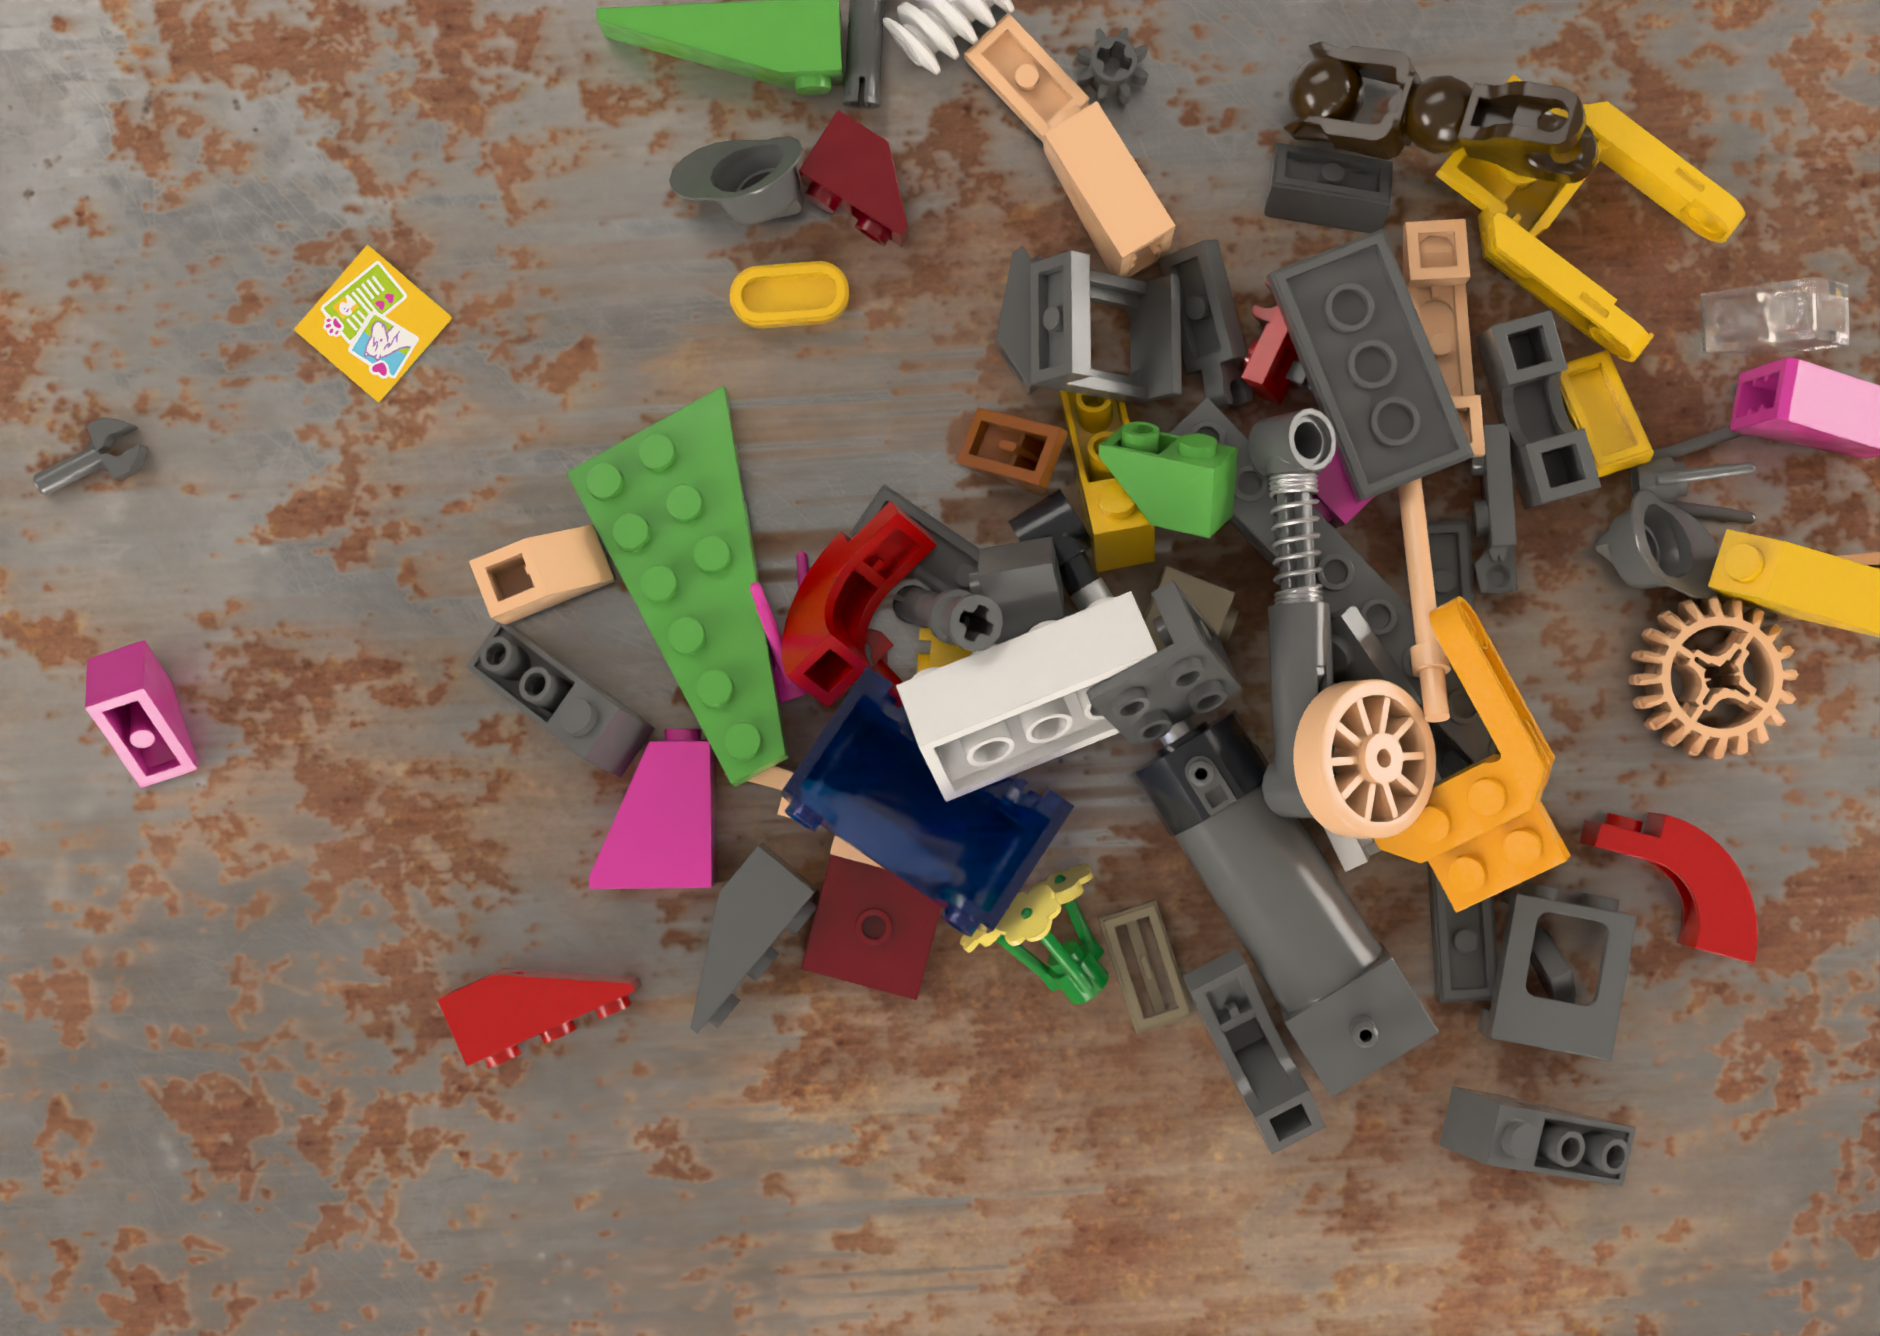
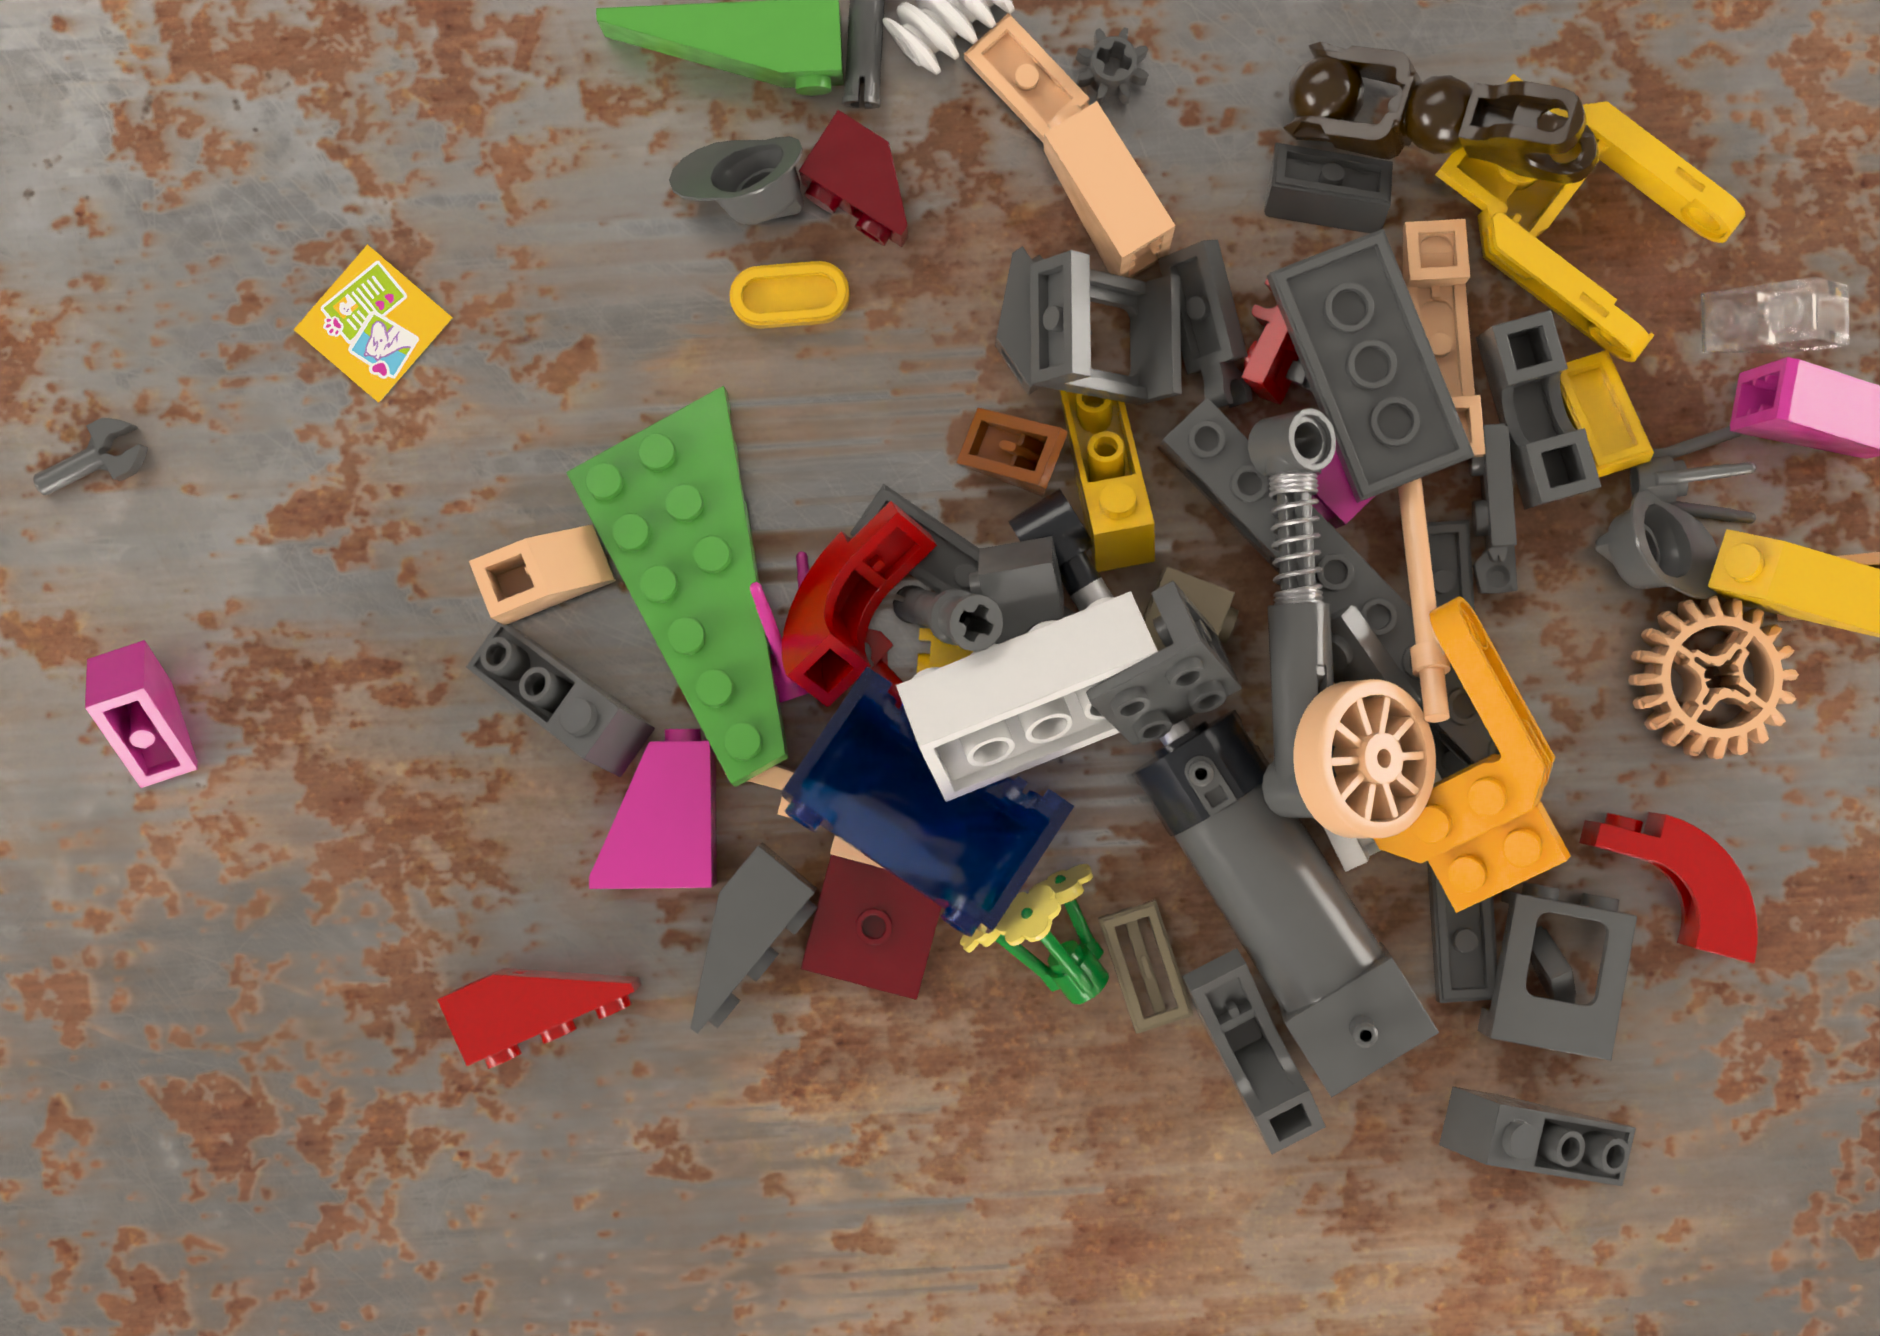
(1174, 478): bright green slope -> none

